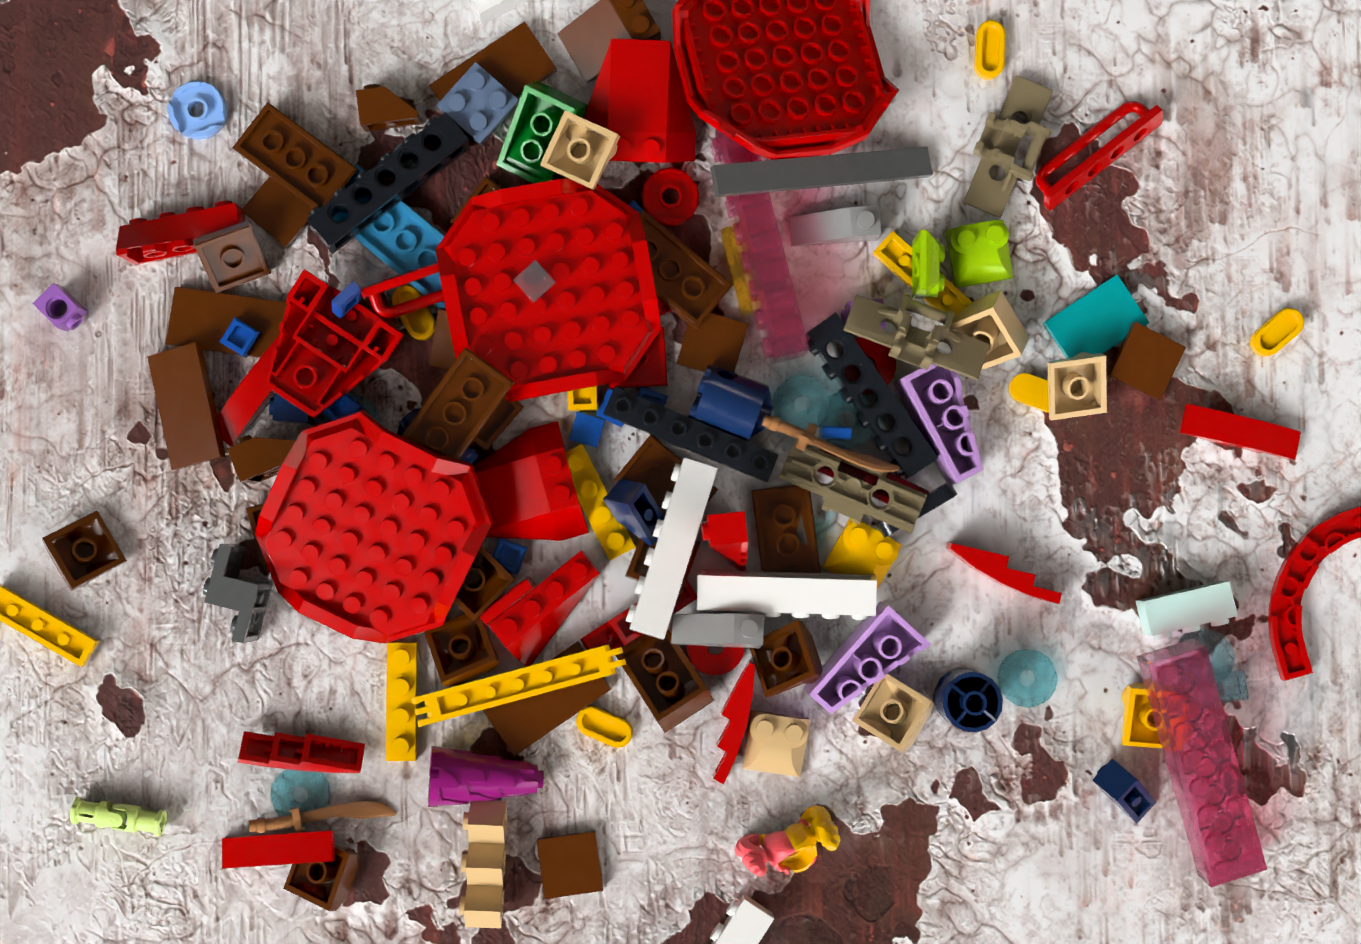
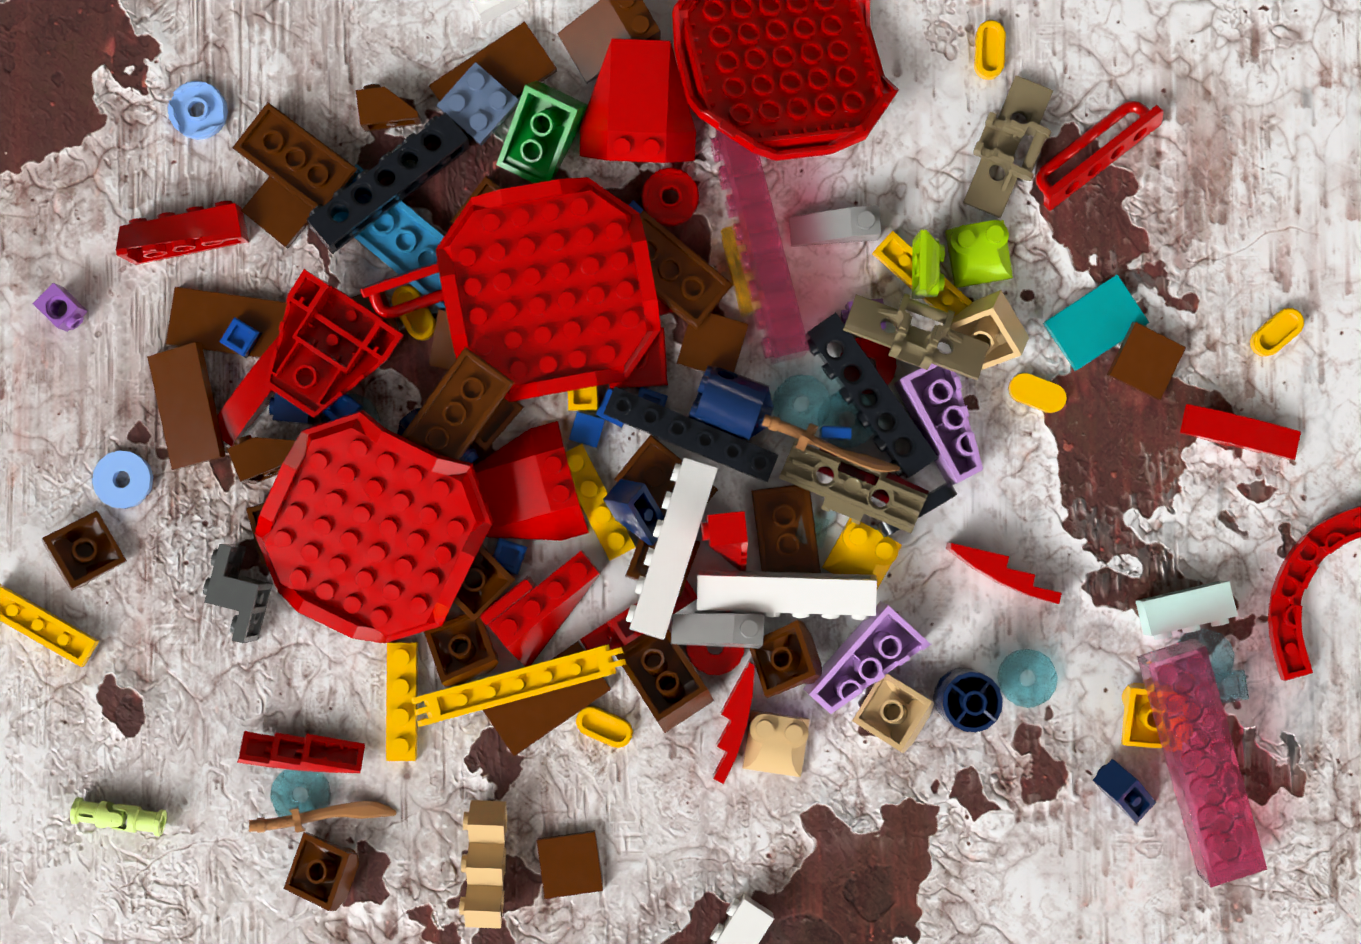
(105, 479): none -> light blue tile
(232, 256): reddish brown tile -> none
(278, 849): red slope -> none
(346, 300): blue tile -> none
(466, 777): magenta cone -> none
(534, 281): clear light blue tile -> none
(580, 150): tan slope -> none
(791, 848): hair -> none
(820, 171): dark grey tile -> none
(1077, 386): tan slope -> none

